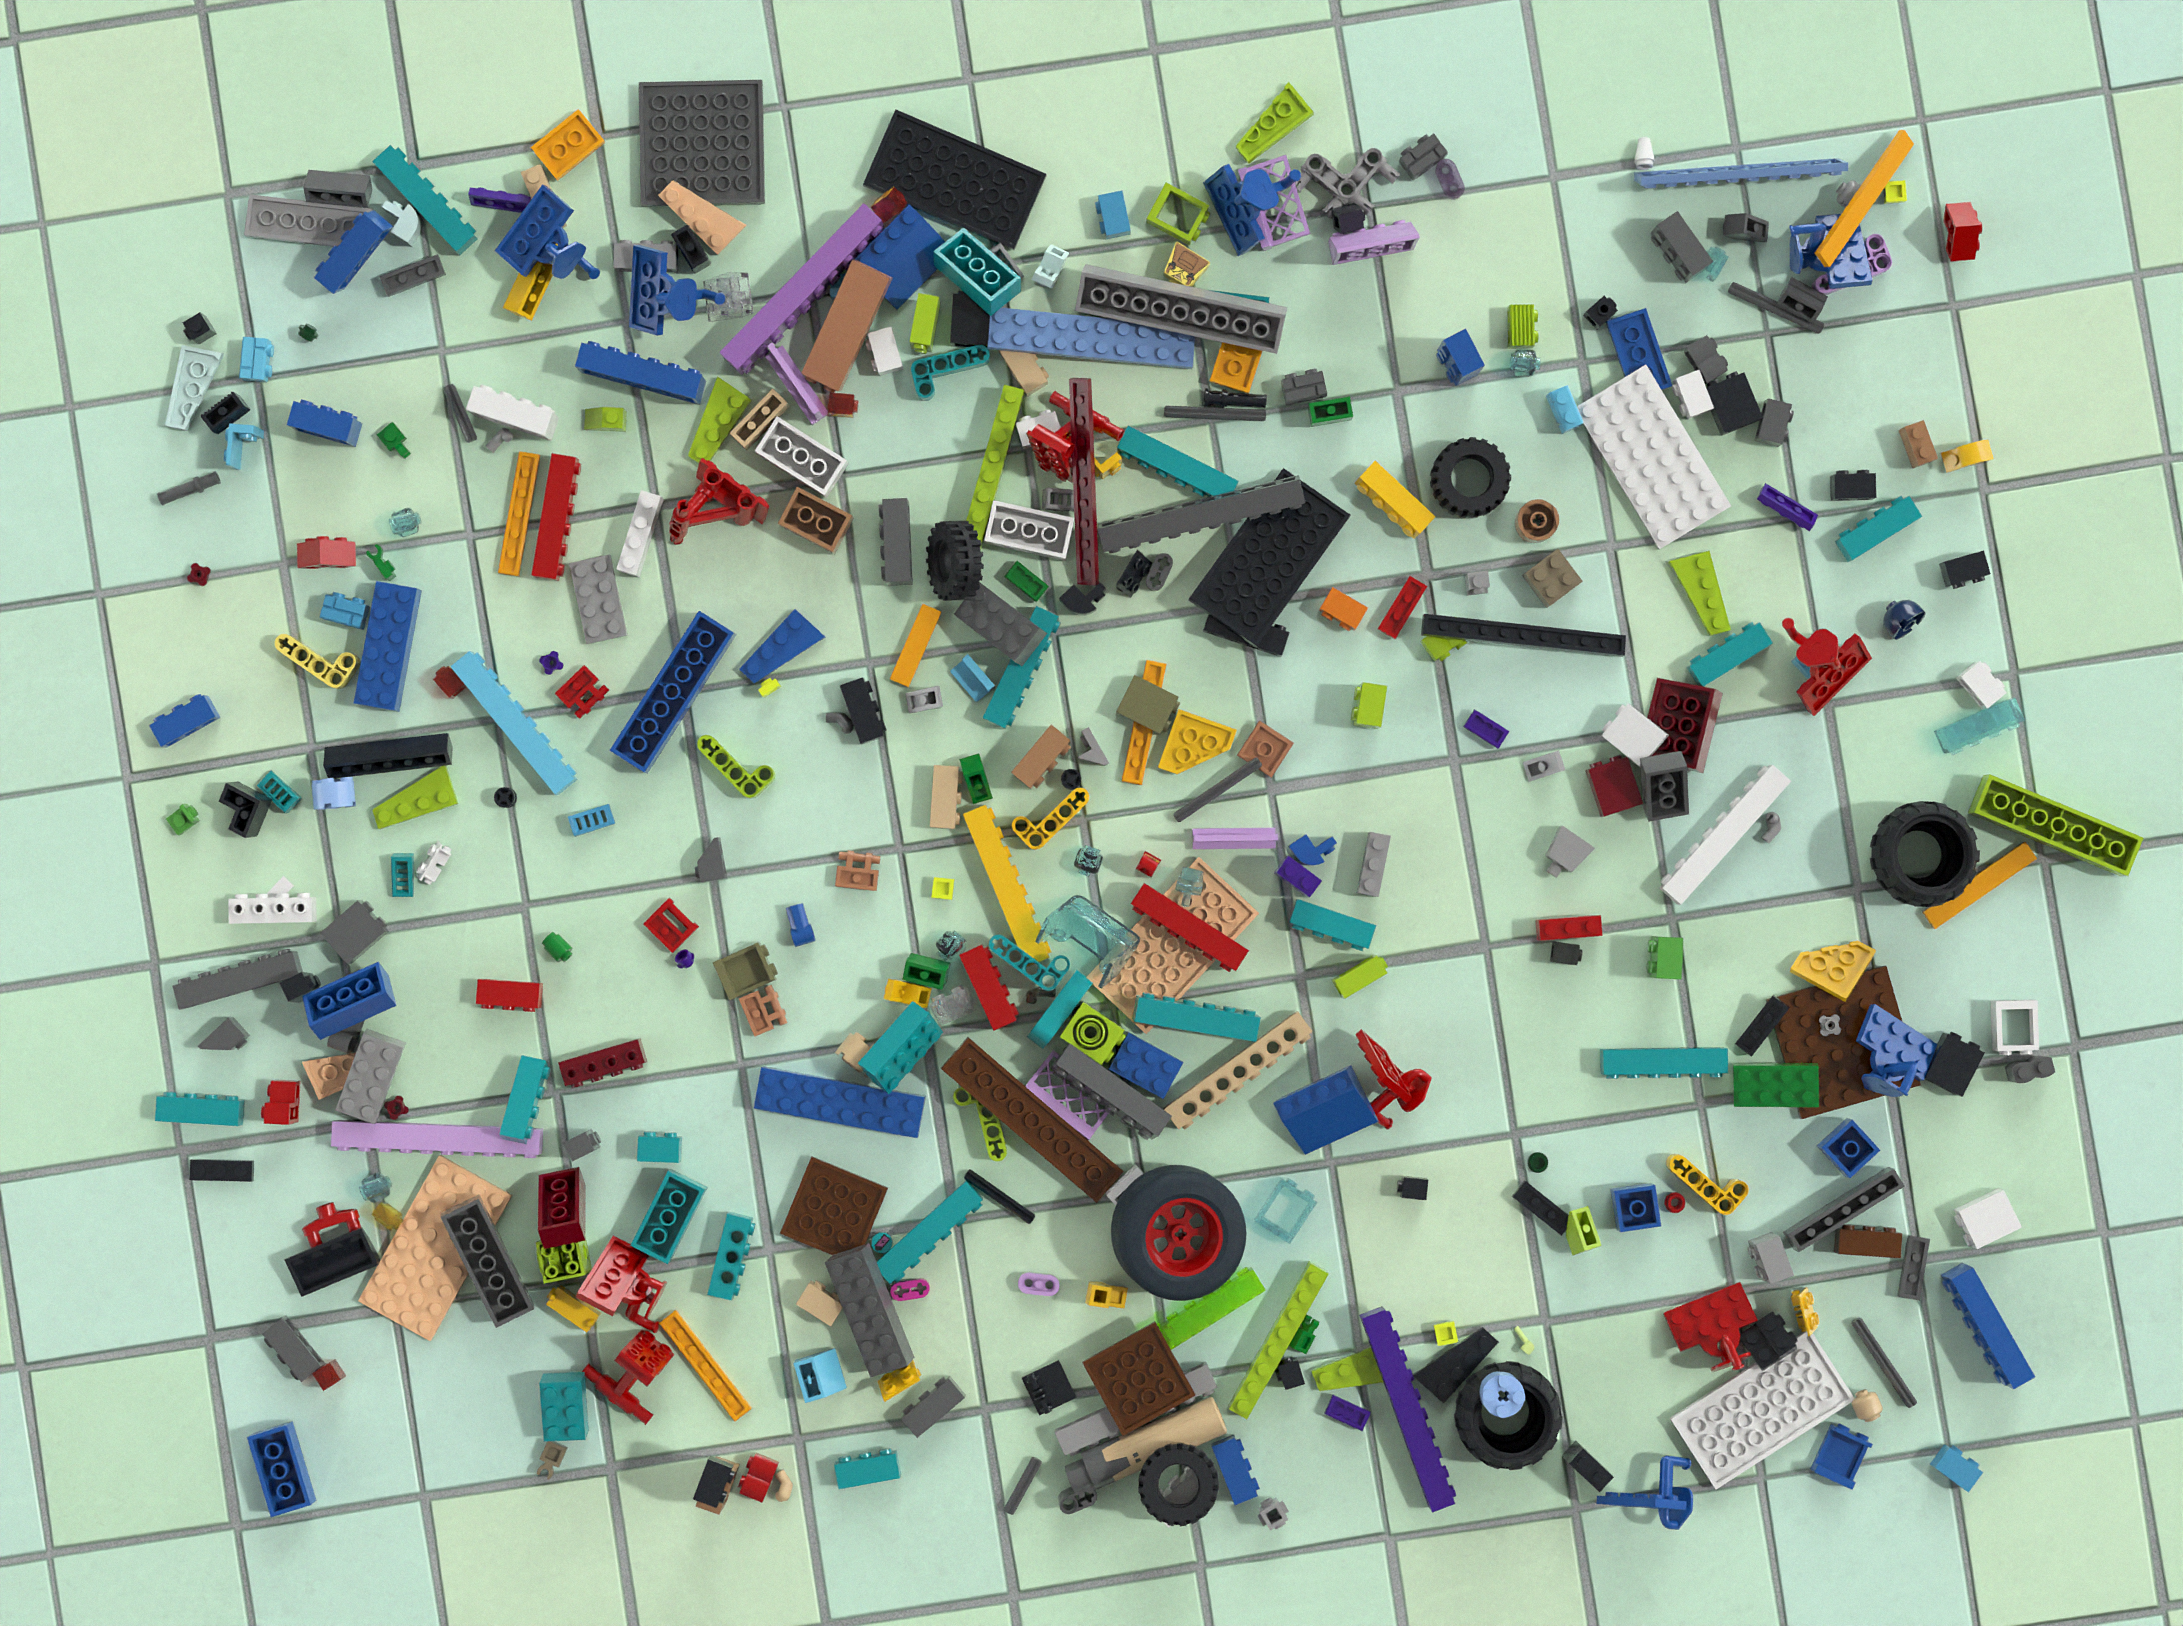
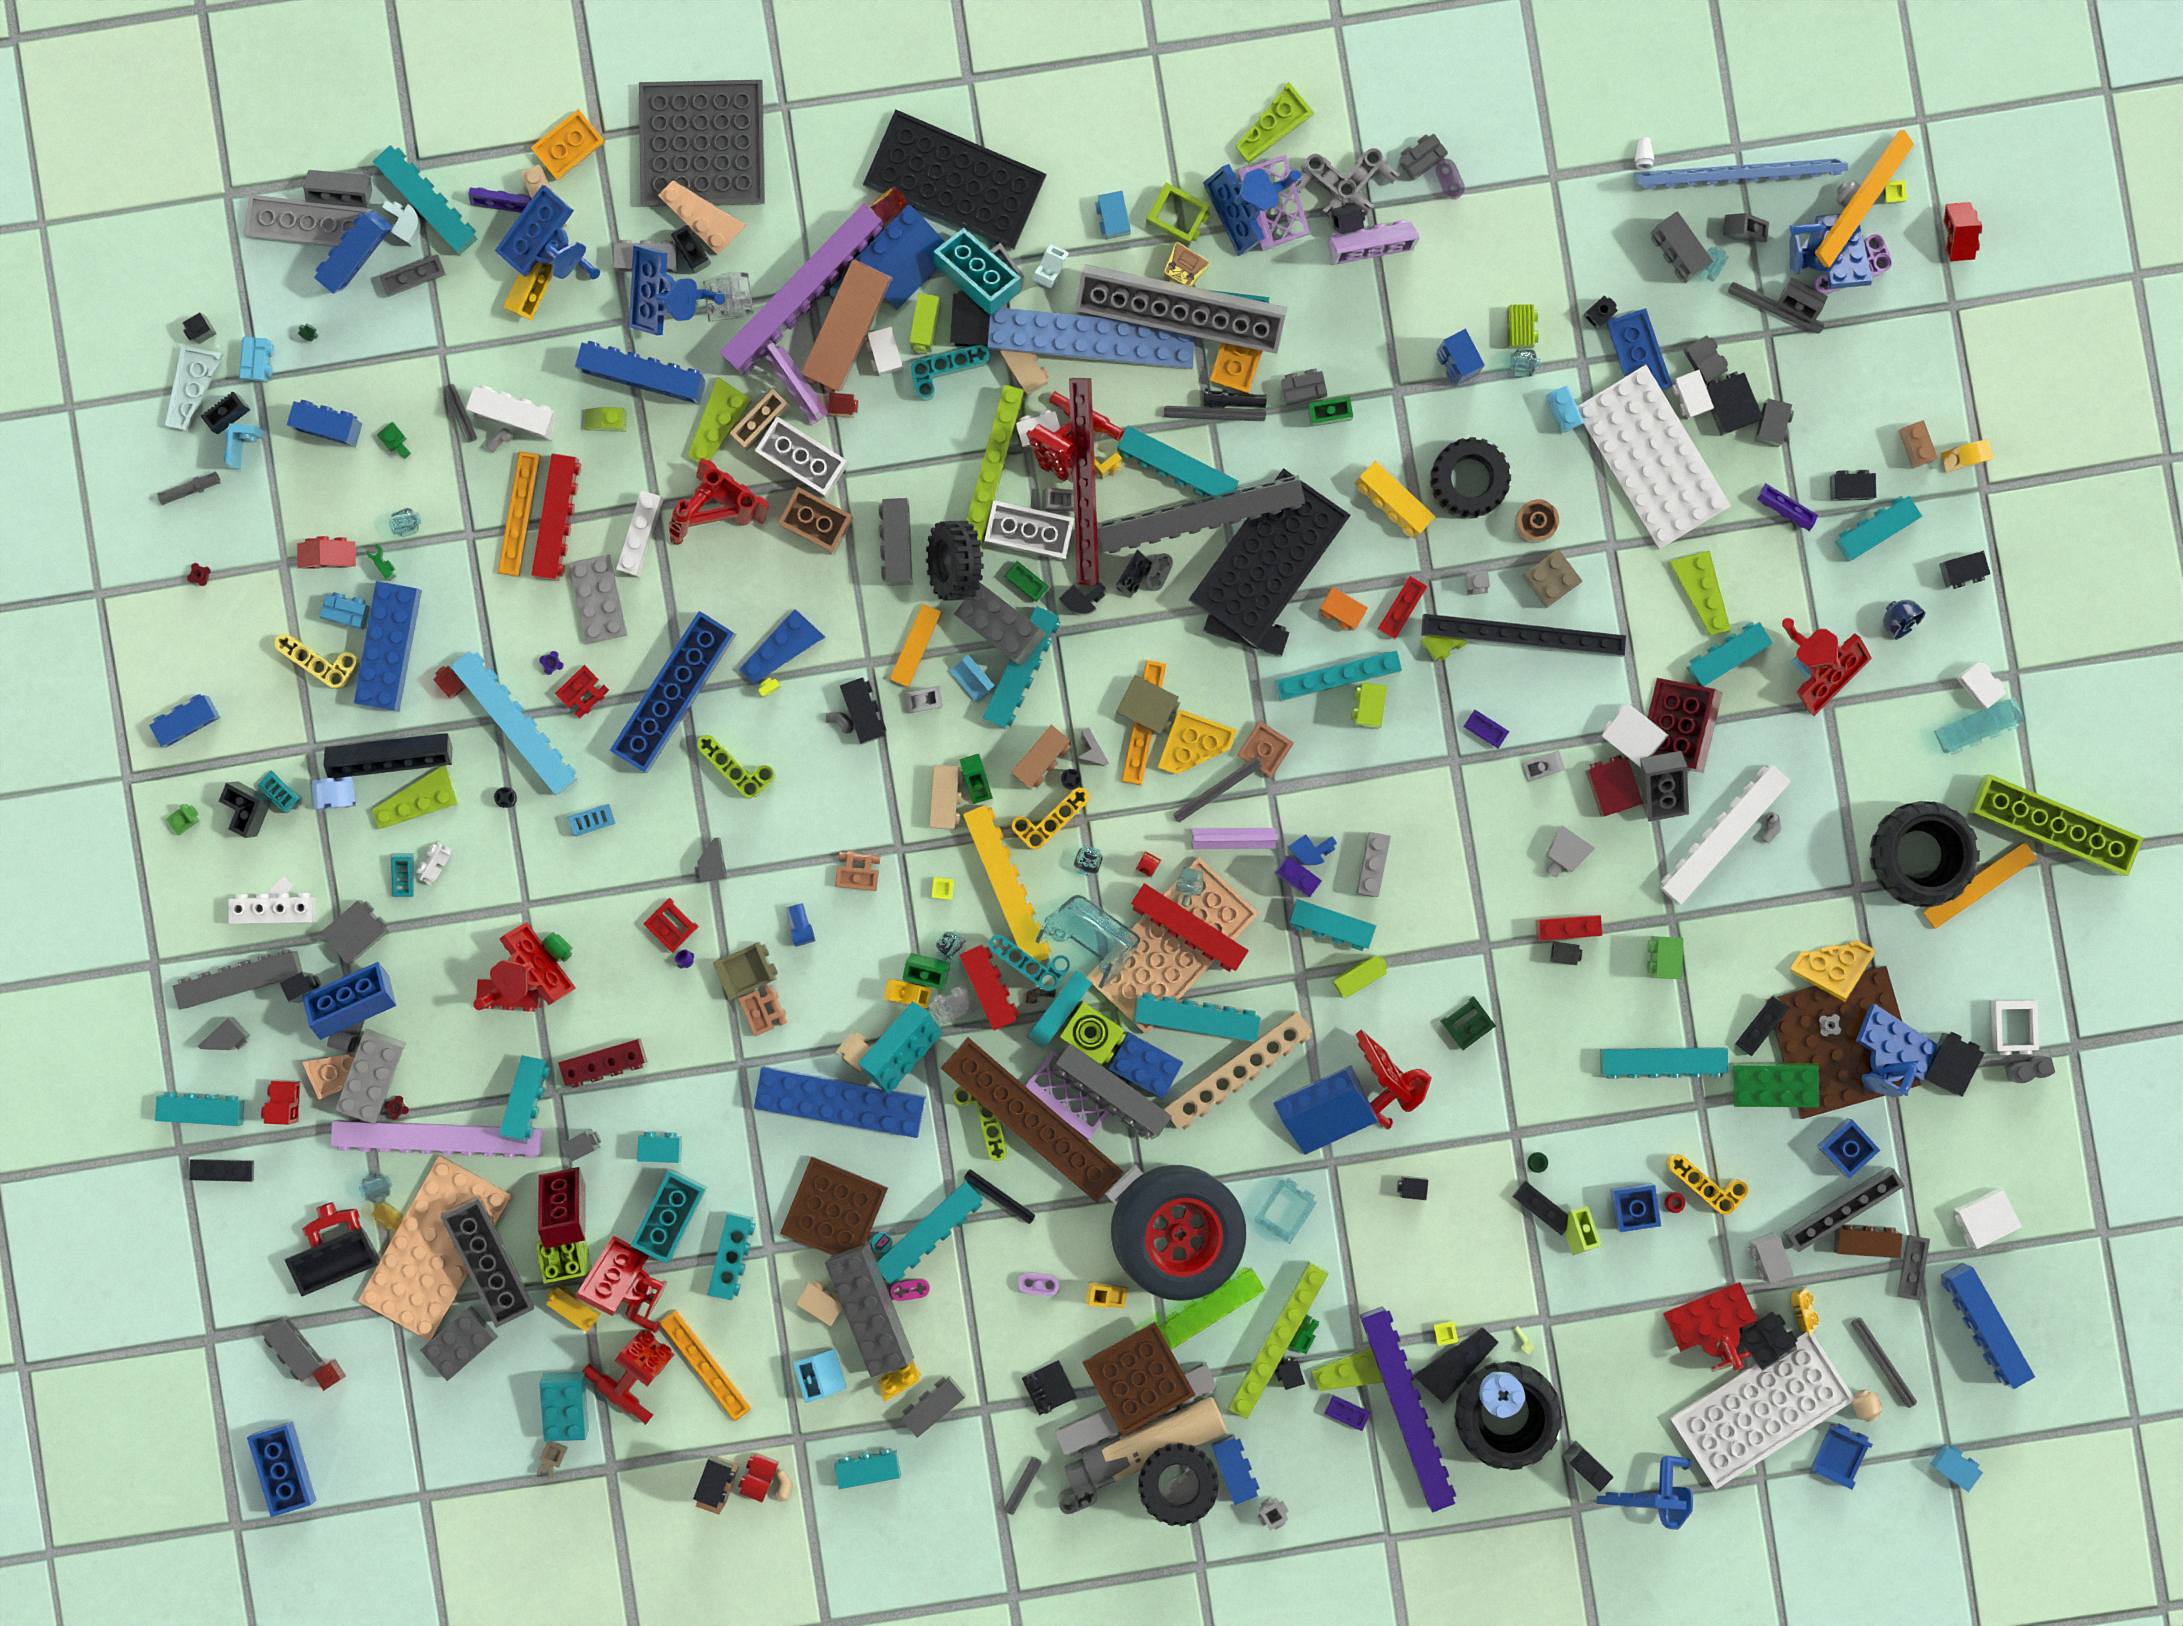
(459, 1343): none -> dark grey brick
(525, 970): none -> red plate
(1338, 676): none -> teal brick
(1471, 1029): none -> dark green plate

